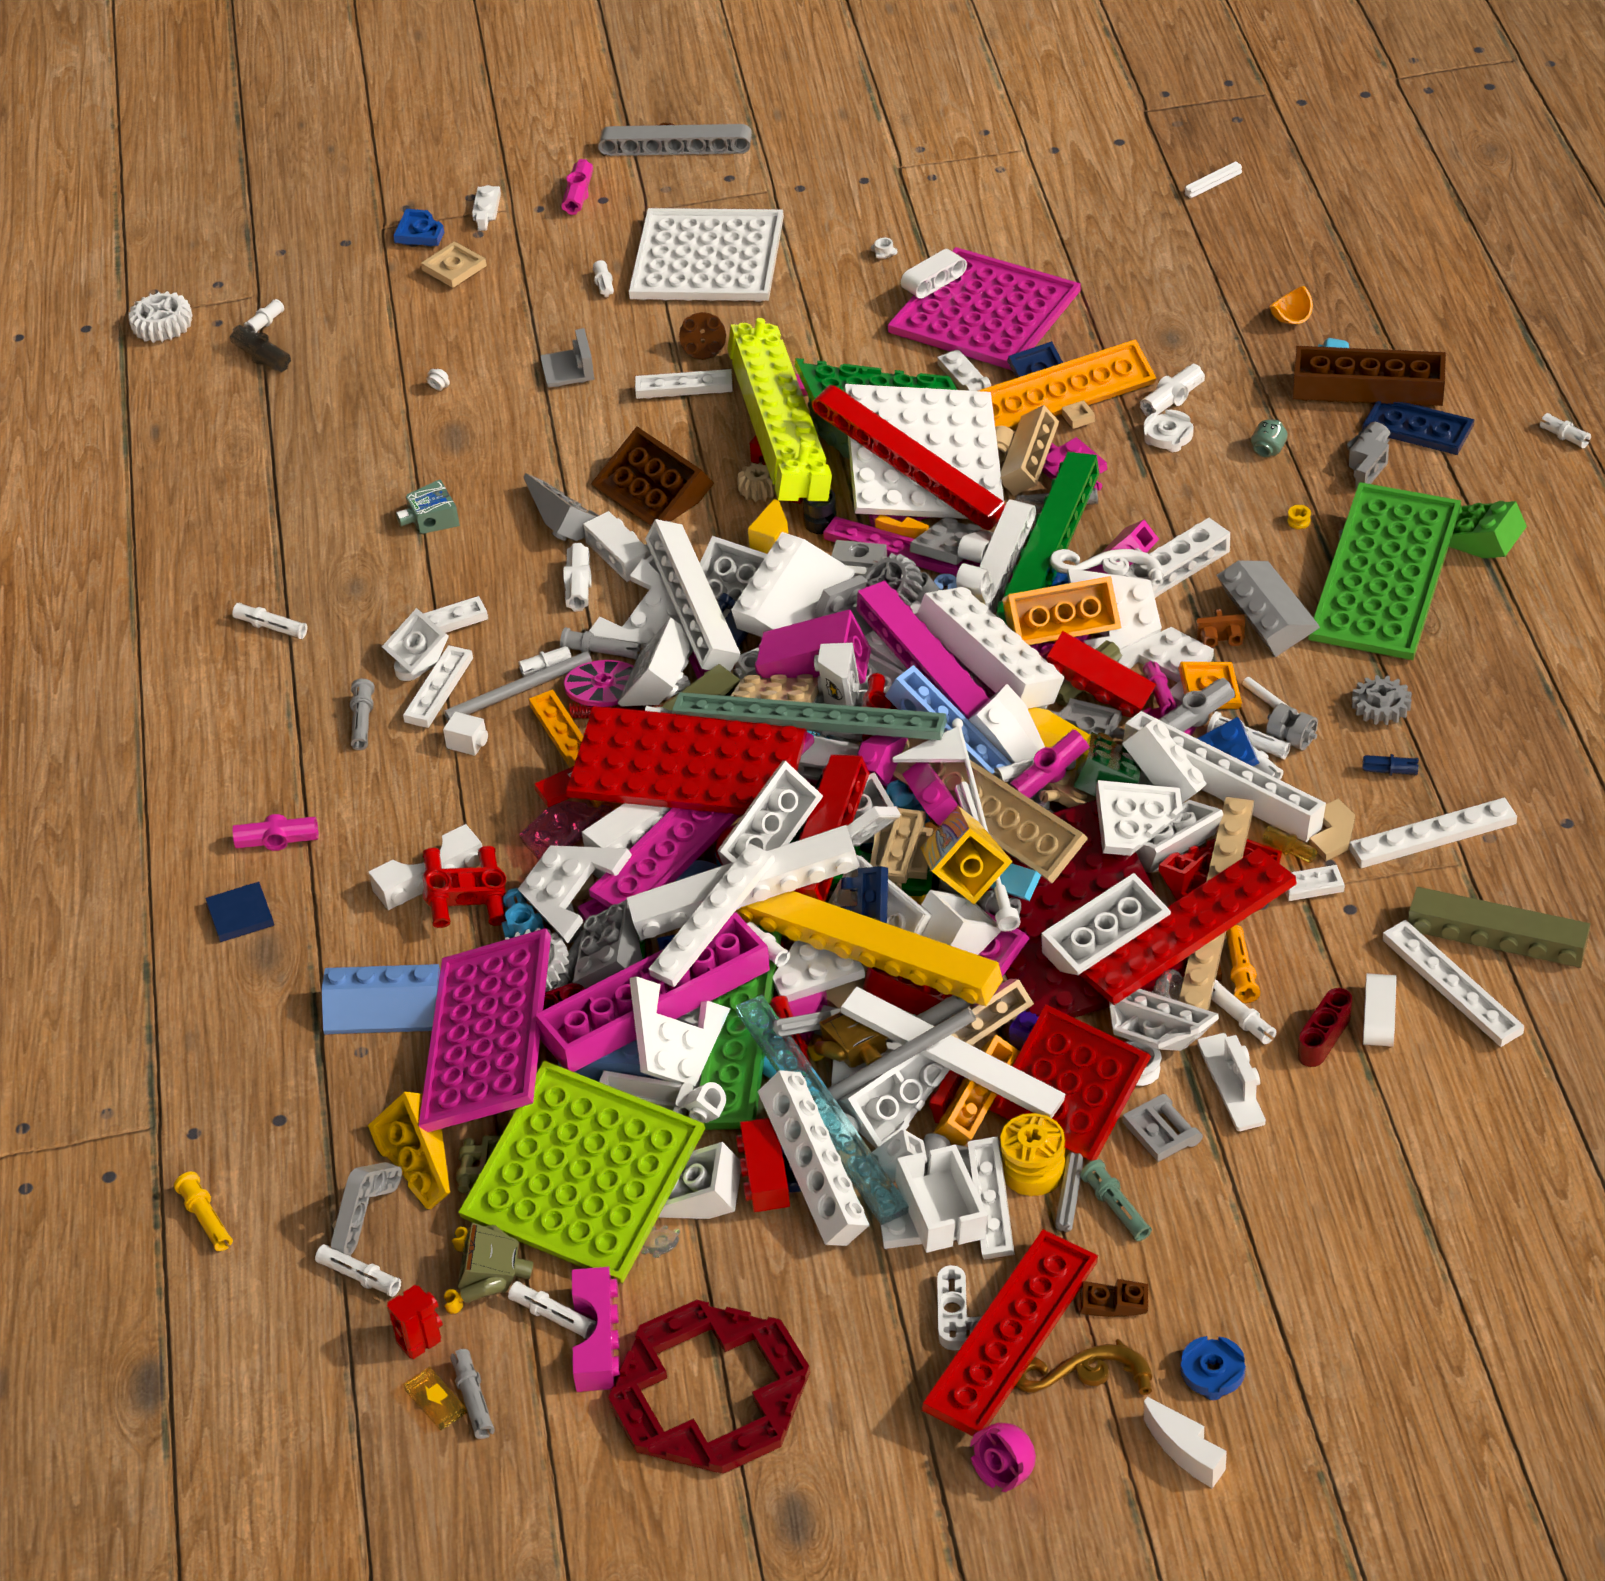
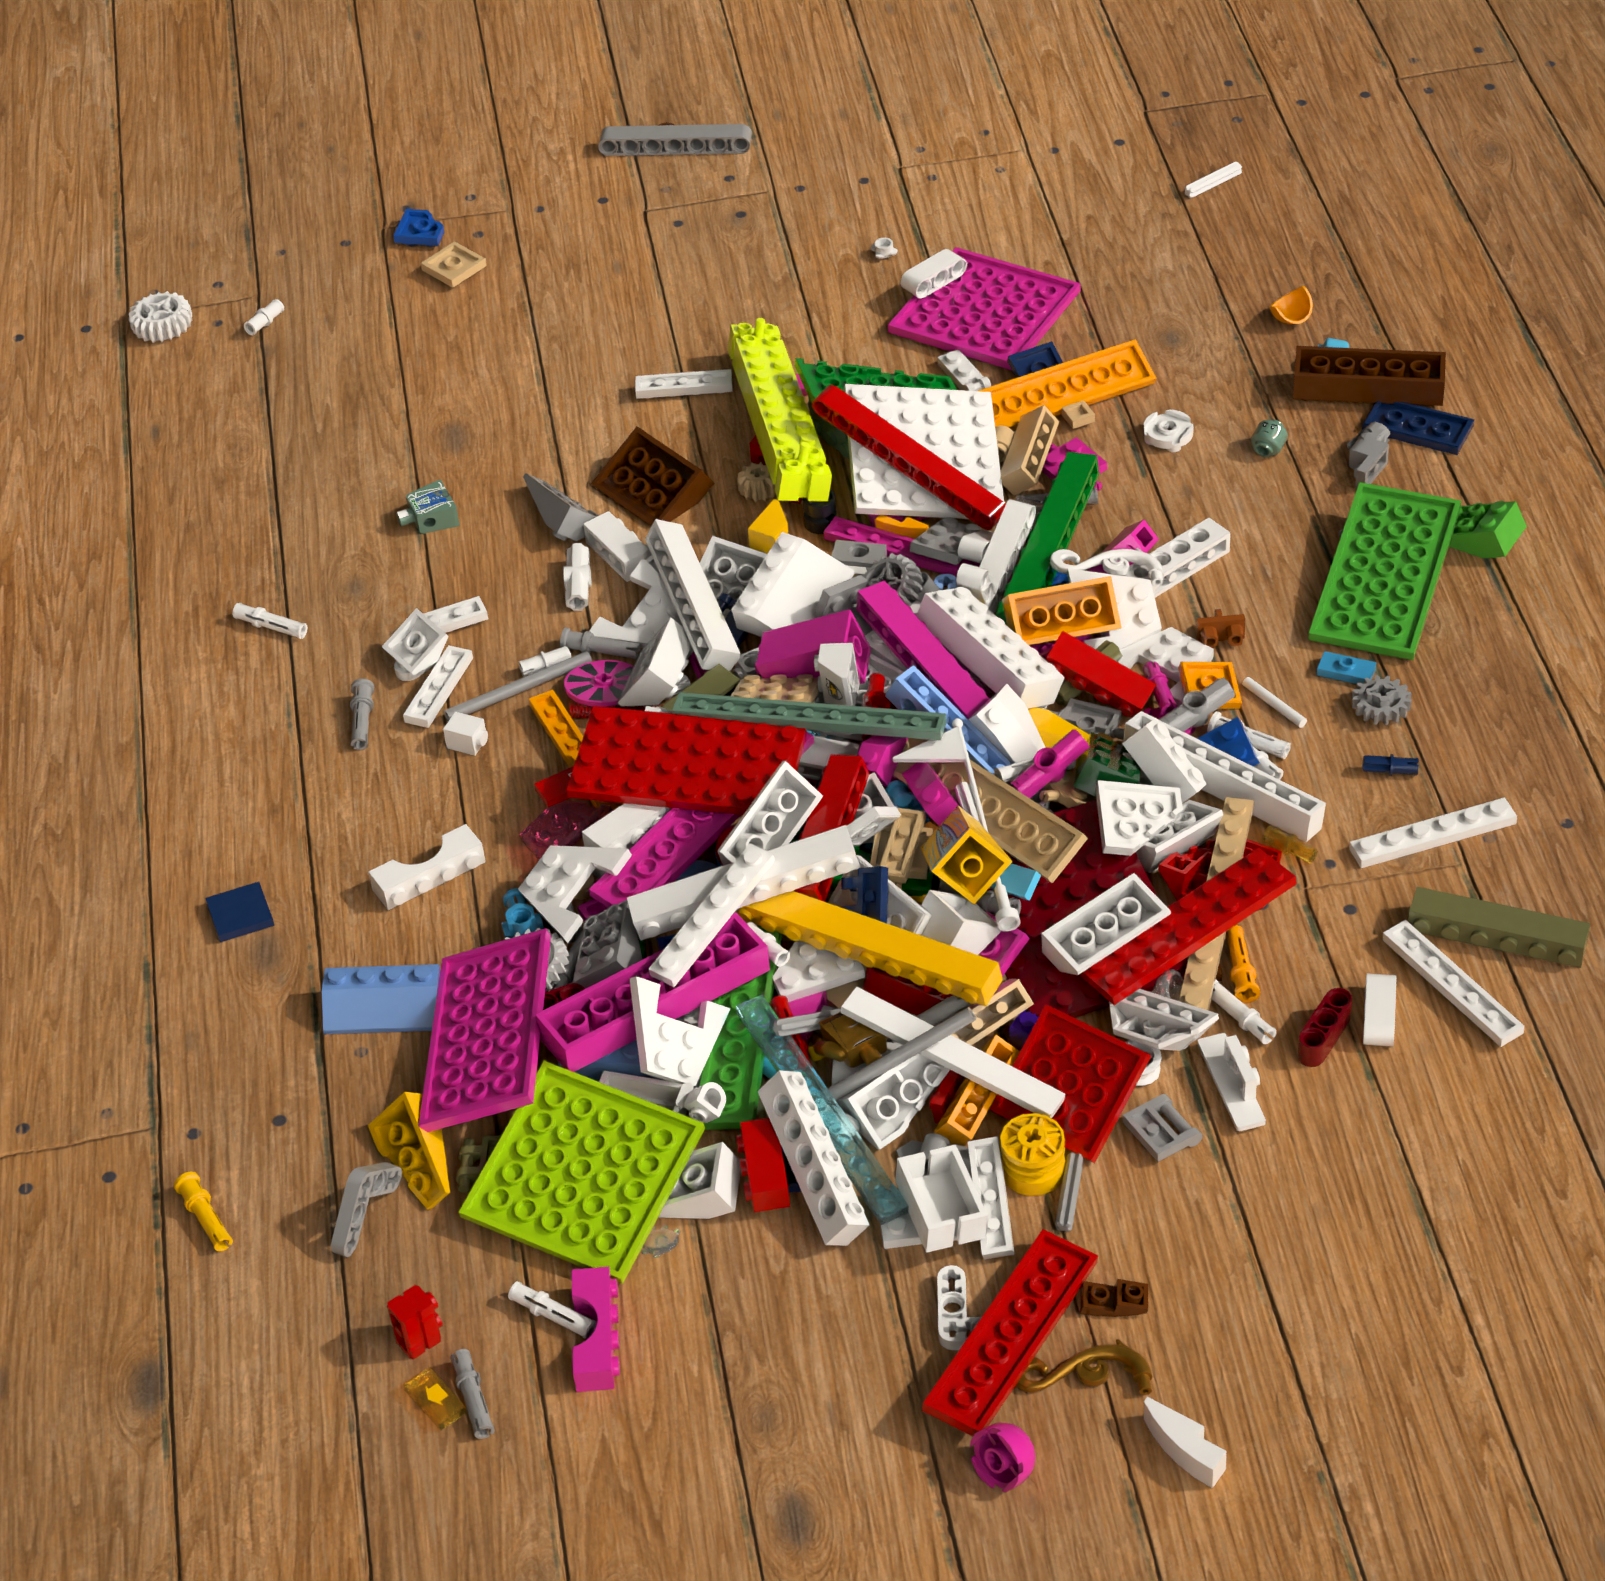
(260, 348): clear smoke piece -> none
(275, 832): dark pink piece -> none
(385, 1282): white pin -> none
(438, 379): white plate -> none
(464, 886): red piece -> none
(486, 205): white hinge -> none
(486, 1264): olive torso -> none
(569, 365): light grey bracket -> none
(577, 186): dark pink piece -> none
(603, 278): white axle -> none
(686, 1442): dark red plate -> none
(691, 337): reddish brown plate -> none
(707, 254): white plate -> none
(898, 1146): white leg -> none
(1109, 1191): sand green pin -> none
(1172, 390): white piece -> none
(1213, 1382): blue plate -> none
(1267, 604): light grey slope -> none
(1288, 724): light grey wheel -> none
(1299, 517): yellow bush -> none
(1316, 883): white plate -> none
(1337, 837): tan tile -> none
(1345, 668): none -> dark azure plate
(1565, 430): white pin -> none

